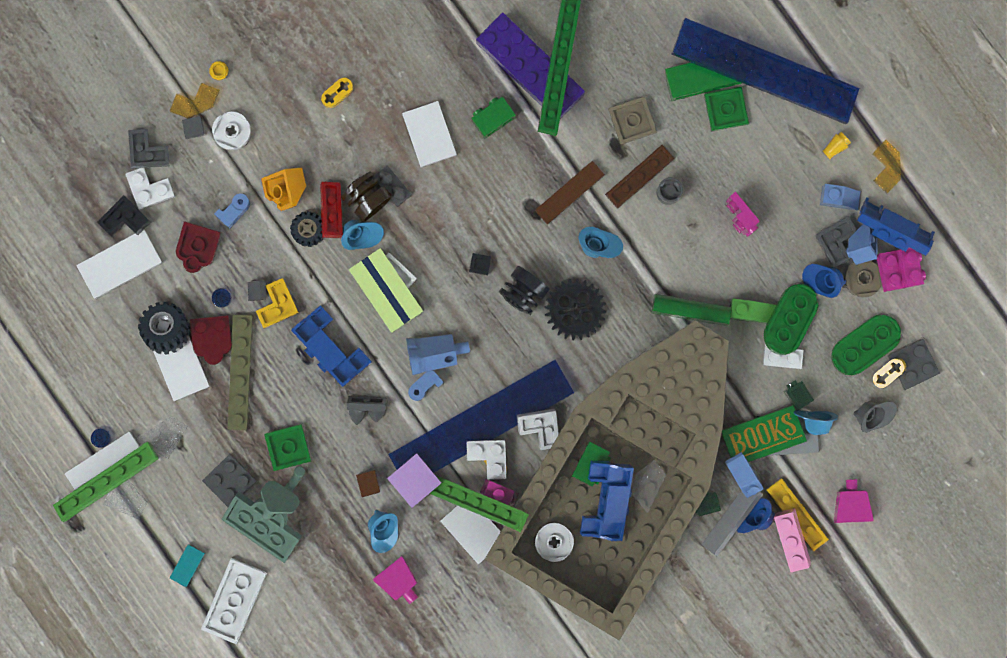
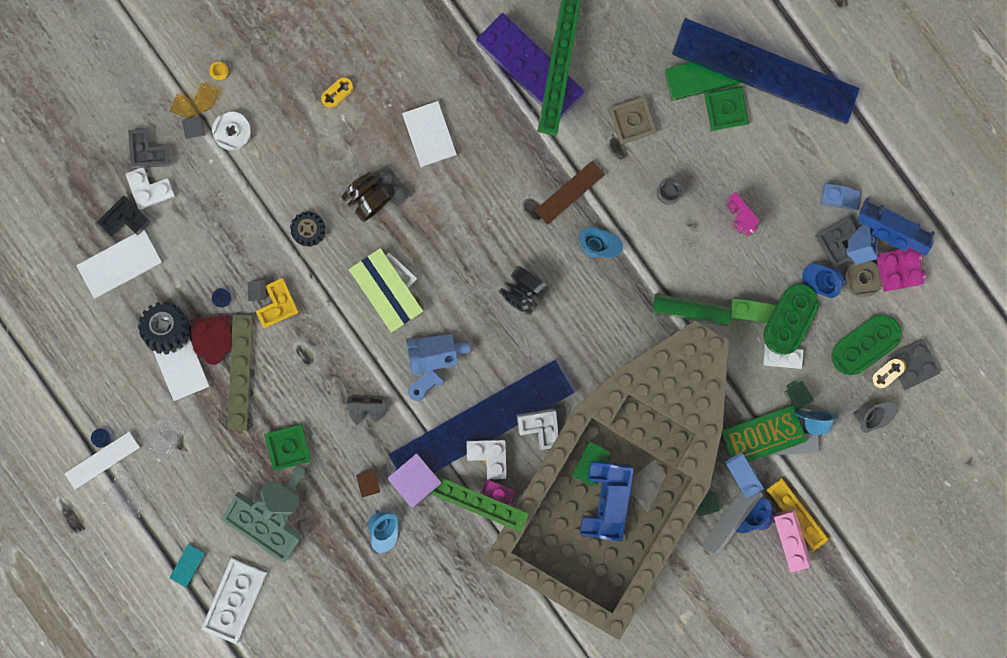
(105, 481): bright green plate -> none
(197, 246): dark red plate -> none
(229, 479): dark grey plate -> none
(234, 211): medium blue leg -> none
(284, 187): light orange slope -> none
(330, 357): blue bracket -> none
(331, 209): red plate -> none
(361, 234): dark azure piece -> none
(398, 581): dark pink torso -> none
(471, 531): white tile -> none
(480, 264): black plate -> none
(493, 117): green brick -> none
(560, 533): white plate -> none
(571, 292): black gear -> none
(639, 176): reddish brown tile -> none
(836, 145): yellow cone -> none
(852, 504): dark pink torso -> none
(890, 158): clear yellow tile -> none

